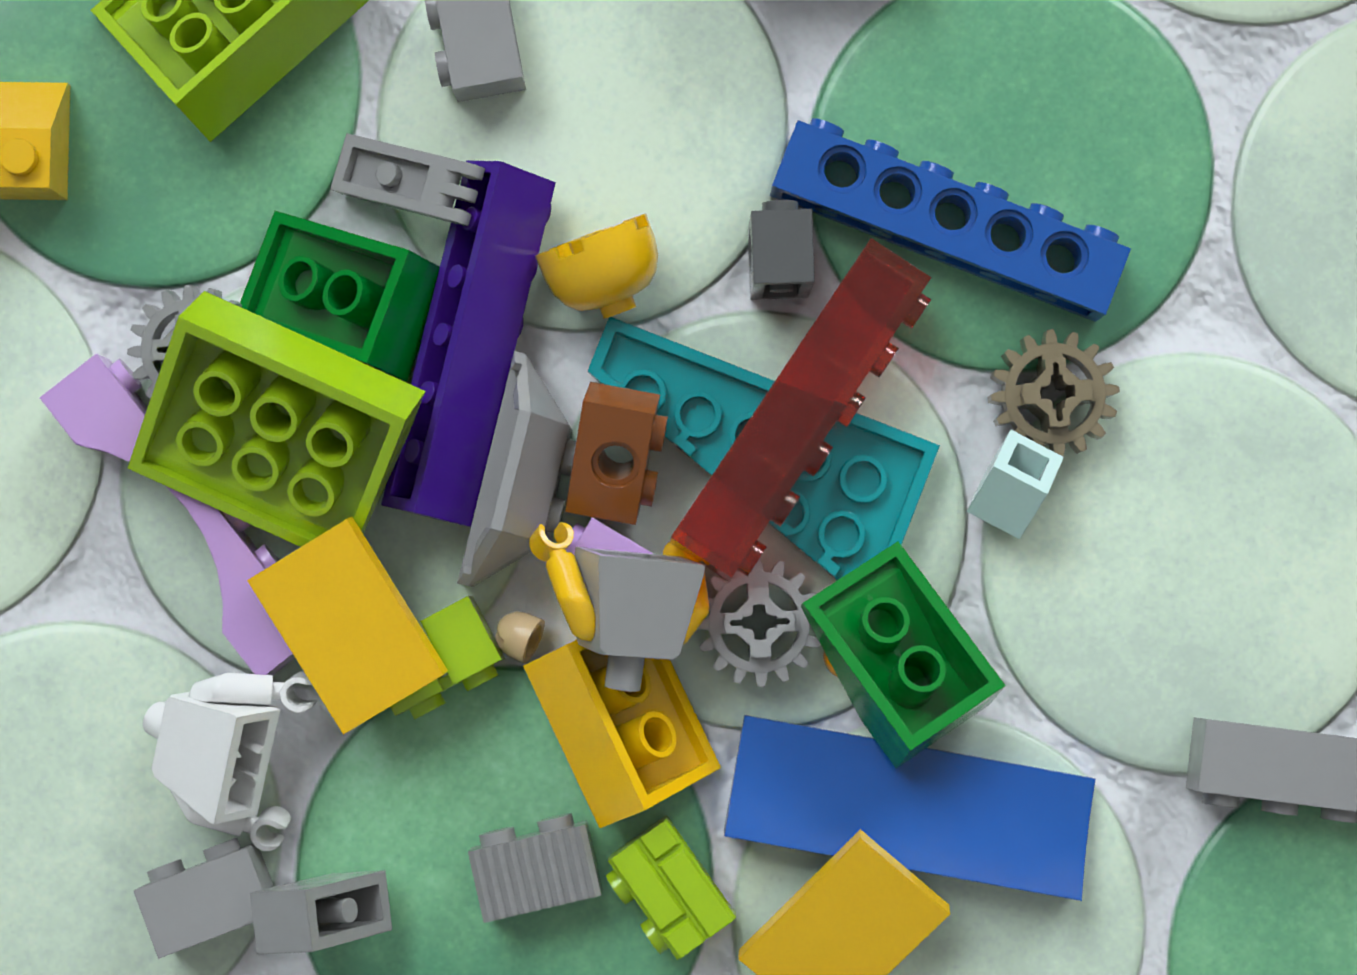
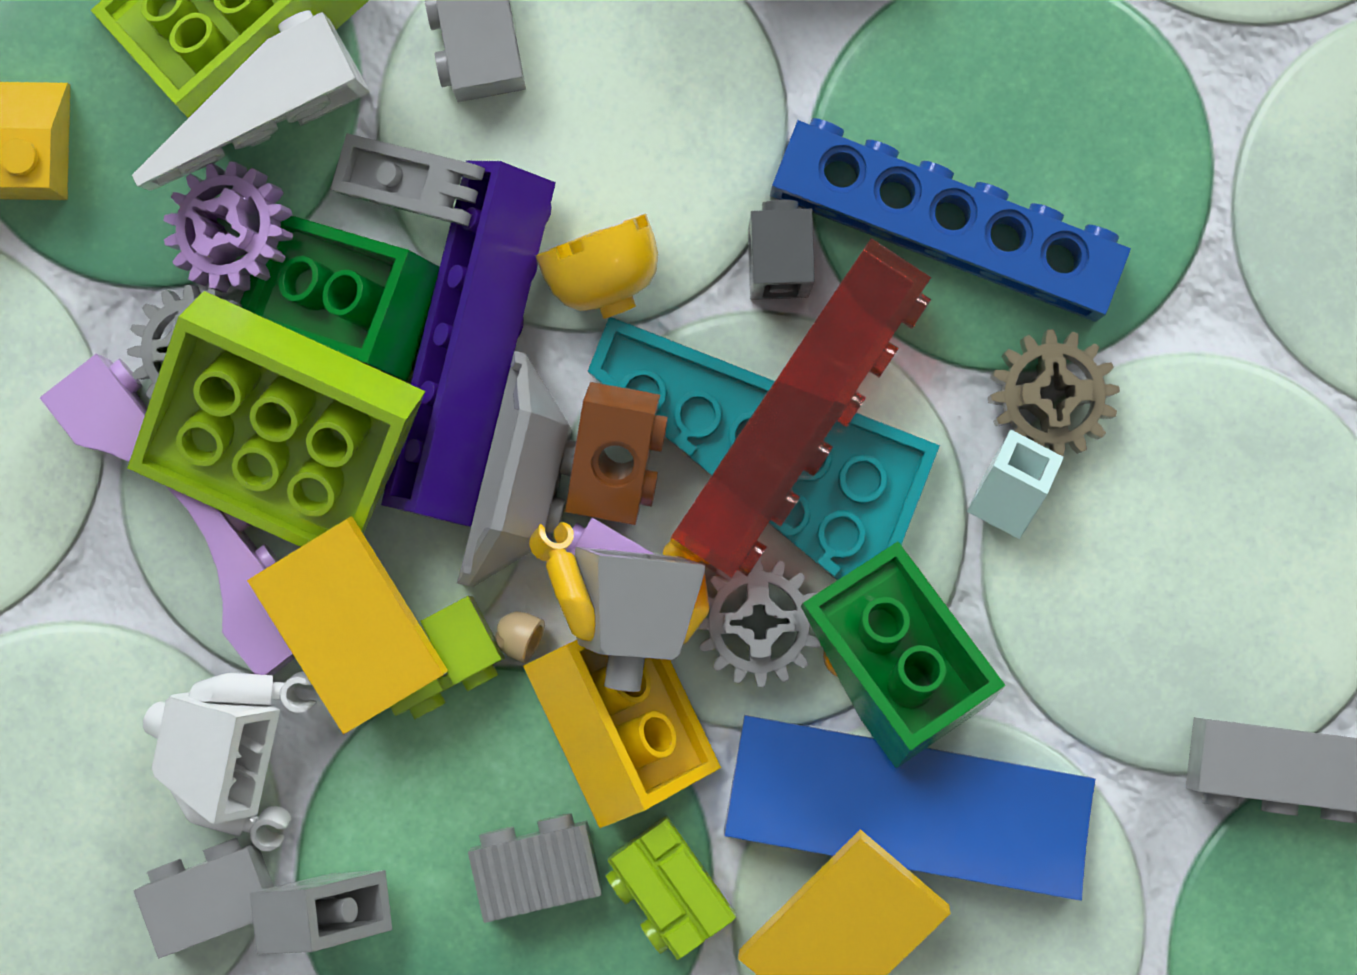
(209, 248): none -> lavender gear
(288, 77): none -> white wedge

